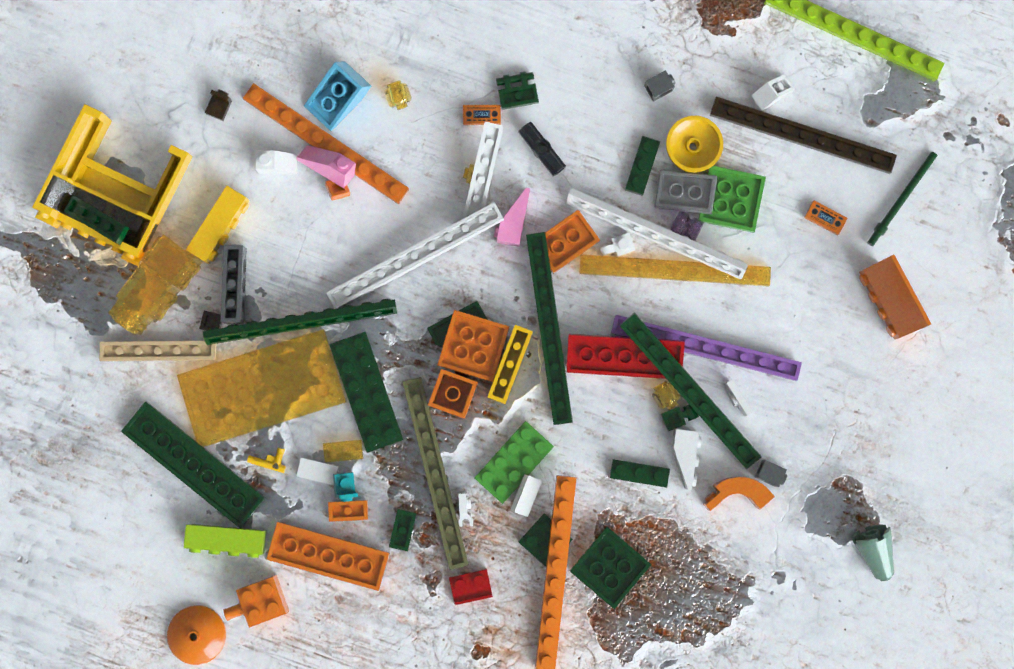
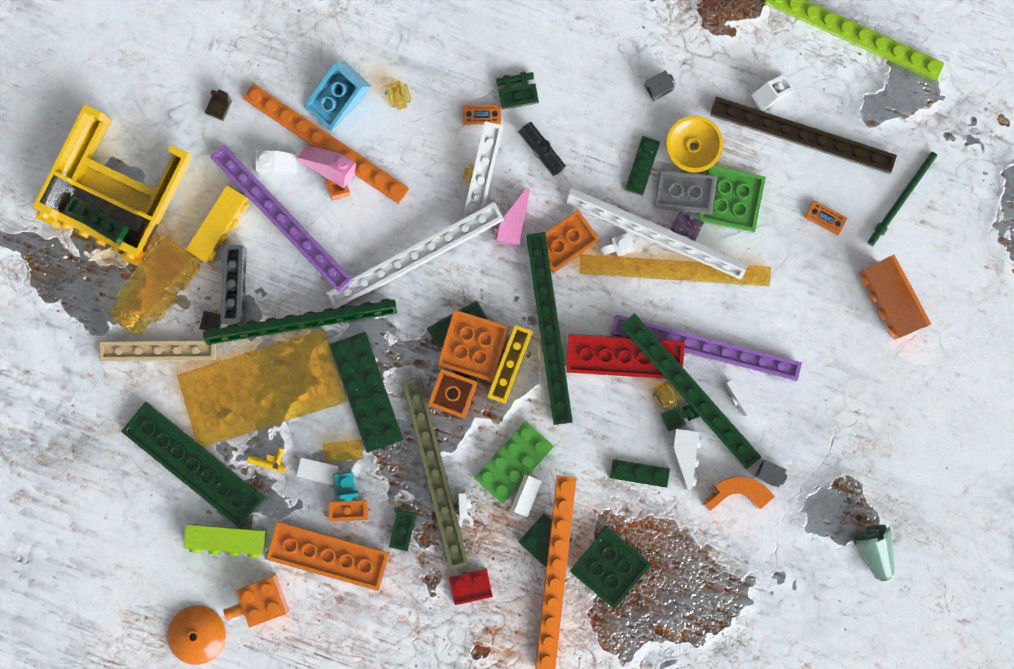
(281, 218): none -> medium lavender plate

